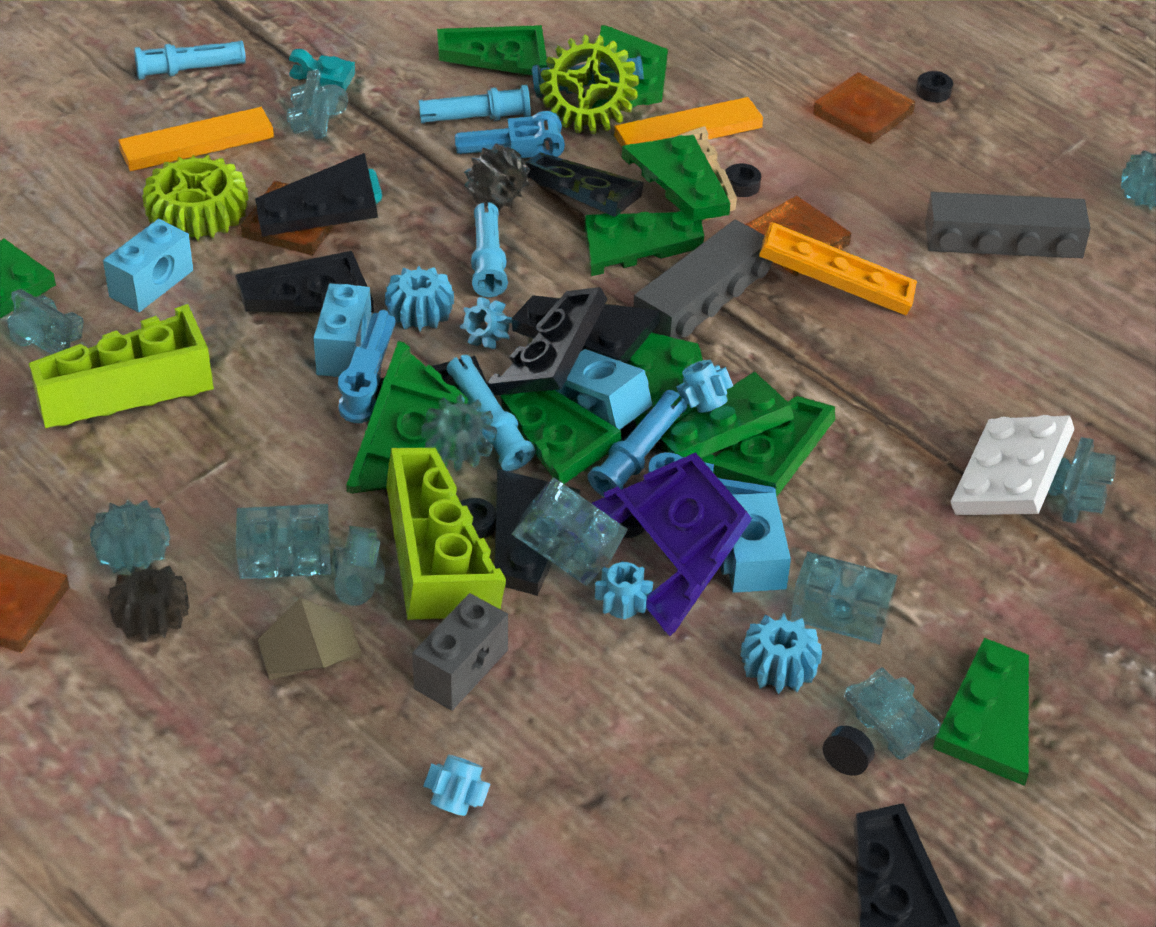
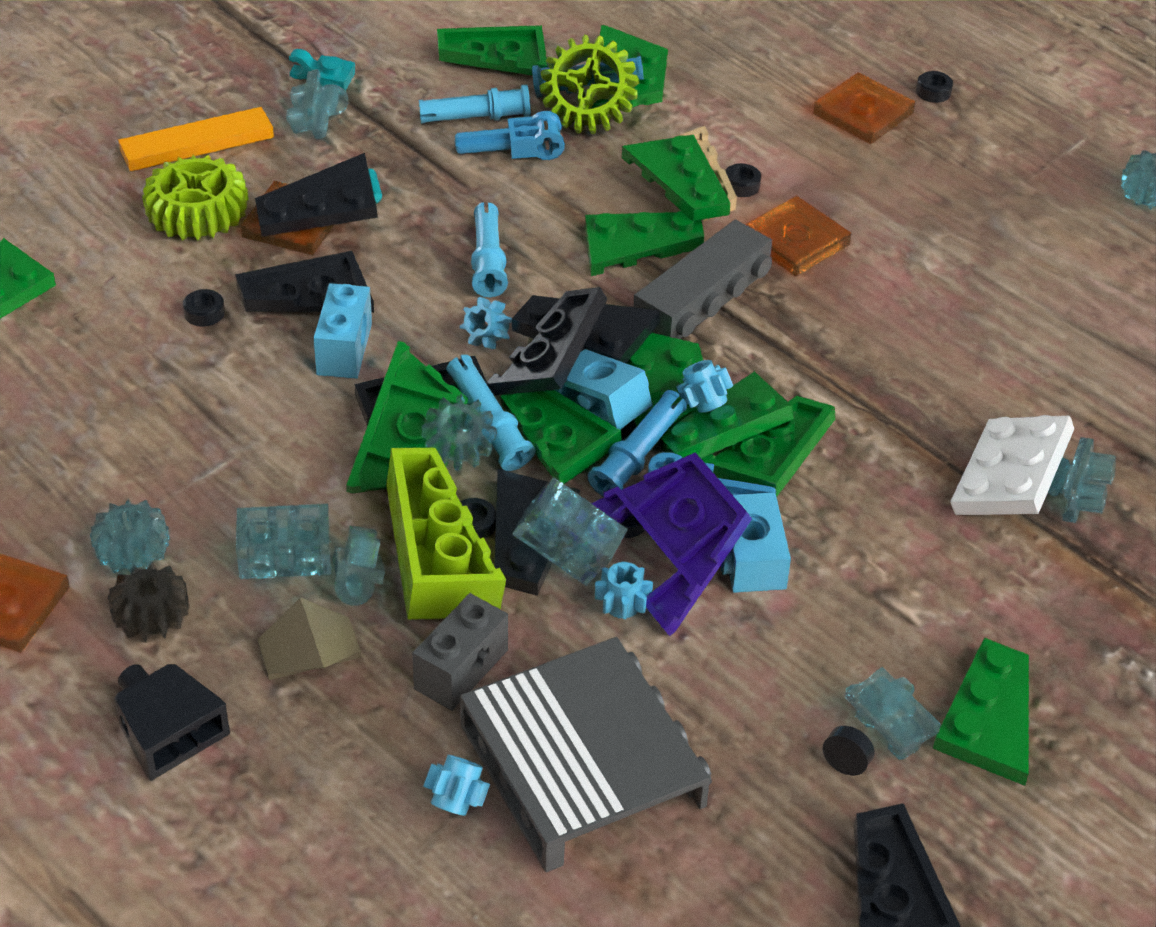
(40, 323): clear light blue hips -> none
(123, 371): lime wedge -> none
(148, 265): medium azure brick -> none
(168, 716): none -> black torso
(173, 59): medium azure pin -> none
(203, 307): none -> black tile
(361, 380): dark azure connector -> none
(419, 298): medium azure gear -> none
(497, 176): clear smoke gear -> none
(580, 746): none -> dark grey panel
(584, 183): black wing -> none
(719, 119): light orange tile -> none
(781, 653): medium azure gear -> none
(838, 268): light orange tile -> none
(843, 597): clear light blue brick -> none
(1007, 225): dark grey brick -> none

